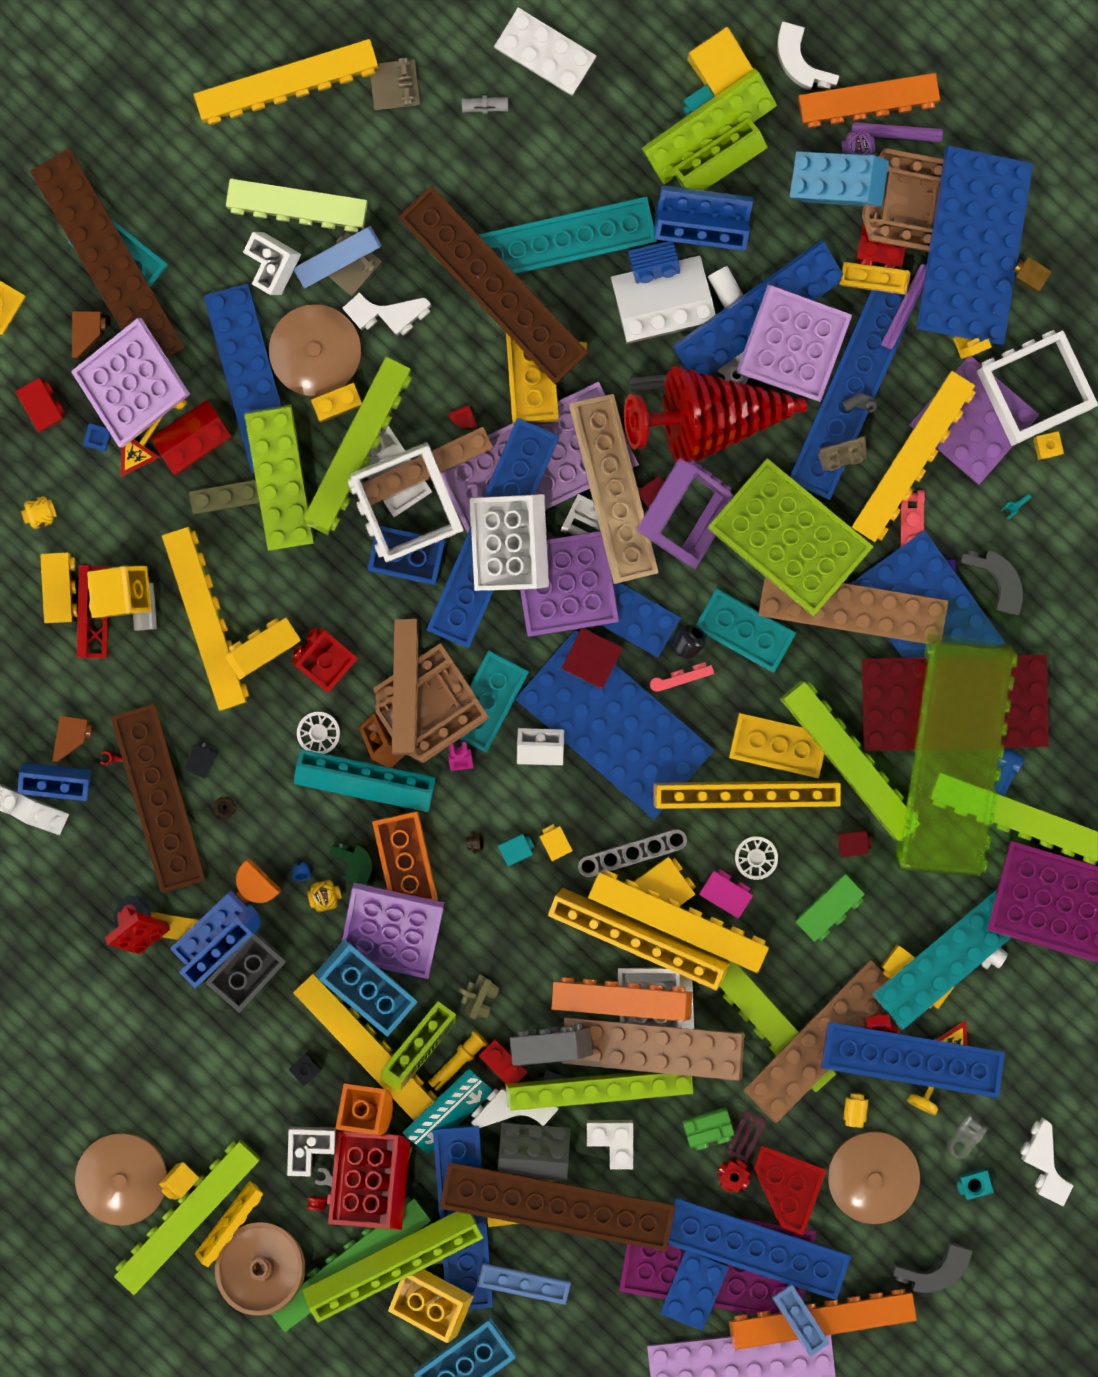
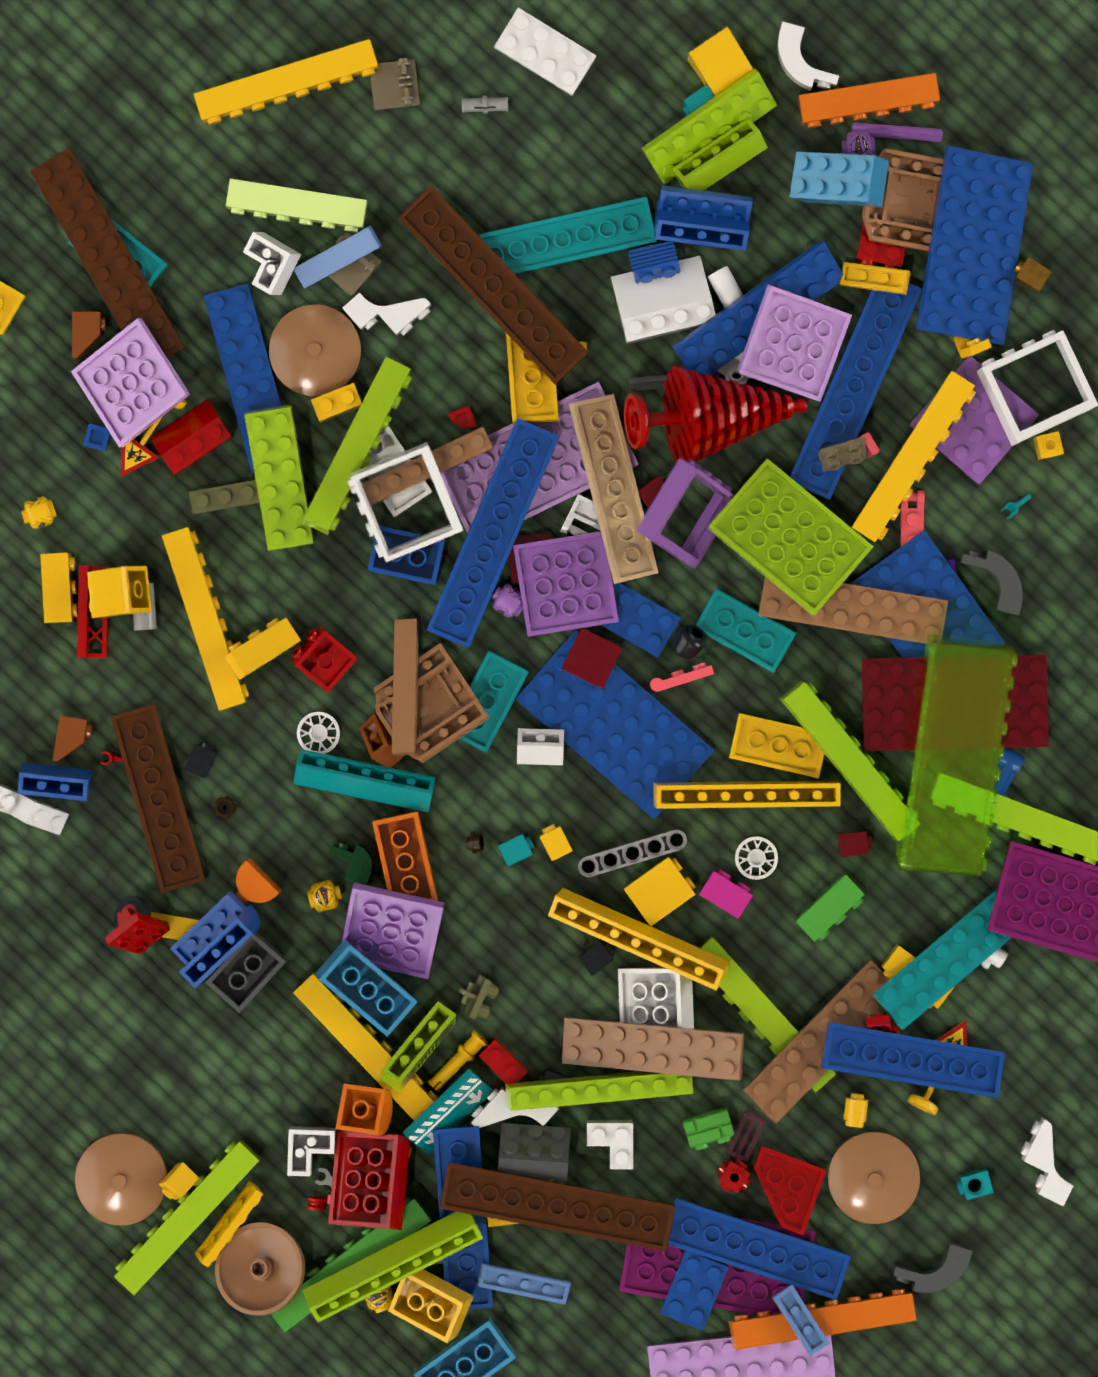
(40, 405): red brick -> none
(300, 872): blue hinge -> none
(305, 1069): black brick -> none
(381, 1300): none -> yellow head
(460, 757): dark pink plate -> none
(507, 601): none -> medium lavender head
(509, 542): white slope -> none
(551, 1044): dark grey brick -> none
(597, 957): none -> black brick
(622, 1000): orange brick -> none
(678, 922): yellow brick -> none
(862, 401): dark grey arm -> none
(871, 447): none -> coral tile
(905, 308): medium lavender axle -> none
(966, 1136): clear piece -> none

